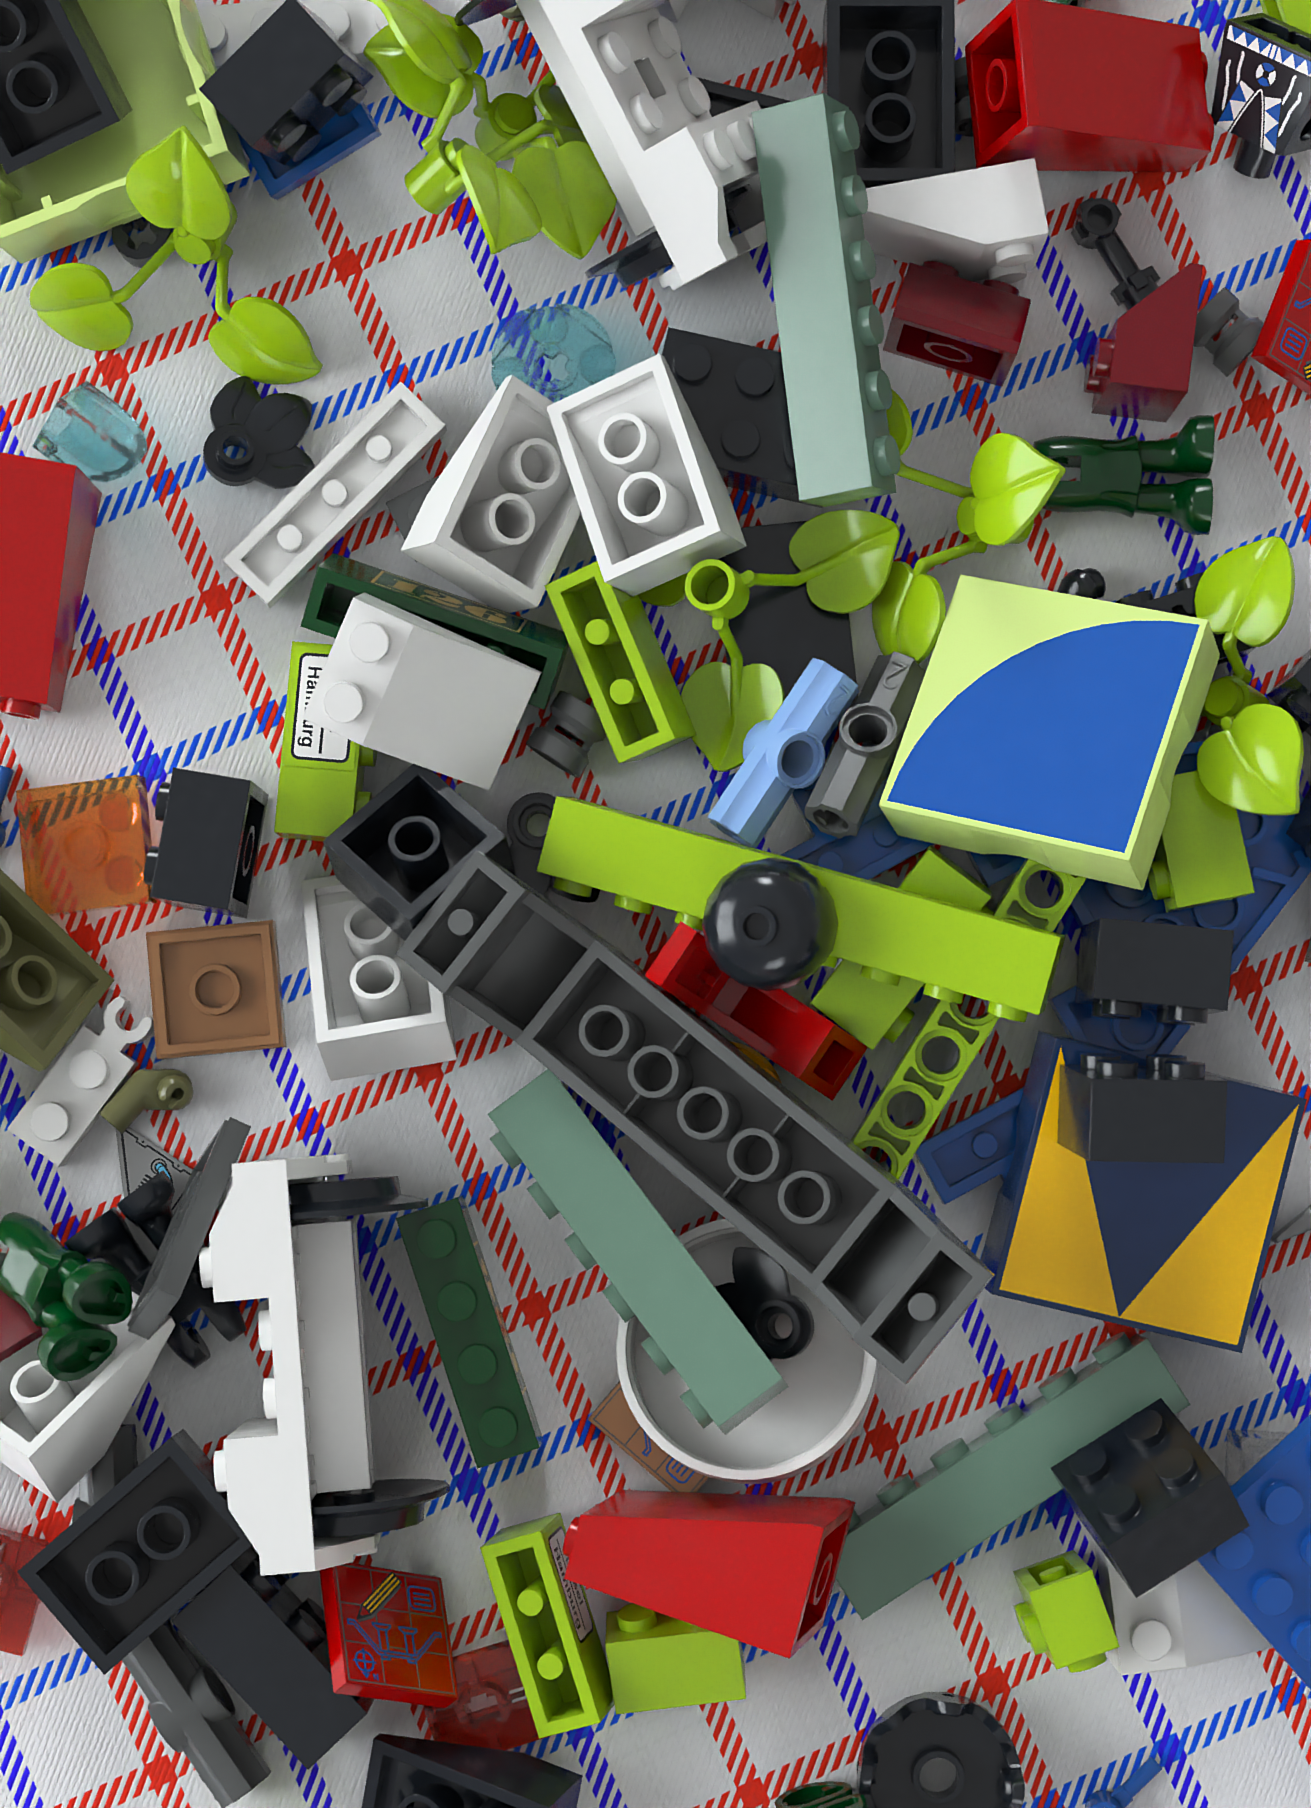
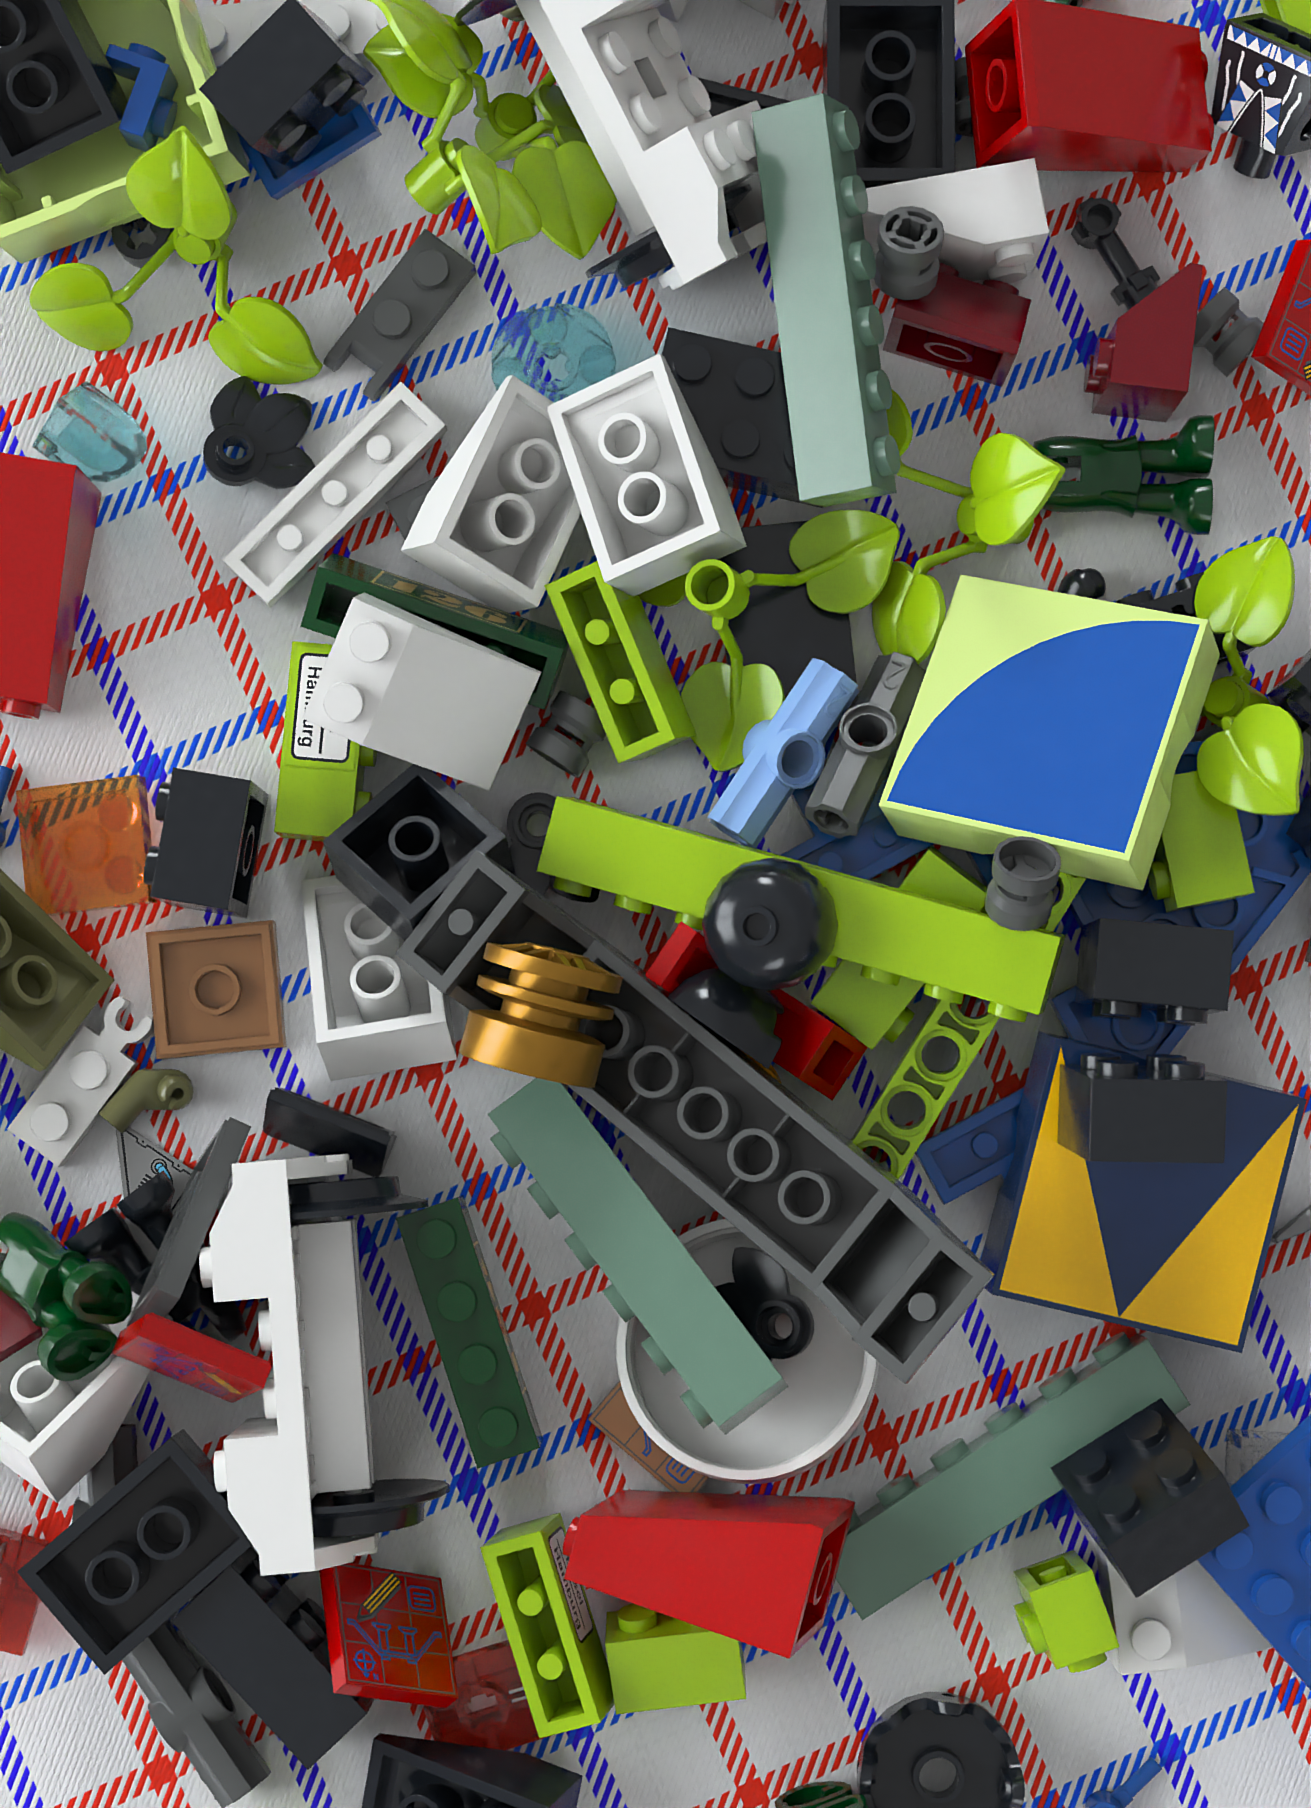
(151, 104): none -> blue bracket
(192, 1358): none -> red tile
(327, 1131): none -> black slope
(403, 311): none -> dark grey hinge
(540, 1014): none -> pearl gold wheel
(733, 1011): none -> black brick
(908, 252): none -> dark grey wheel
(1018, 893): none -> dark grey wheel

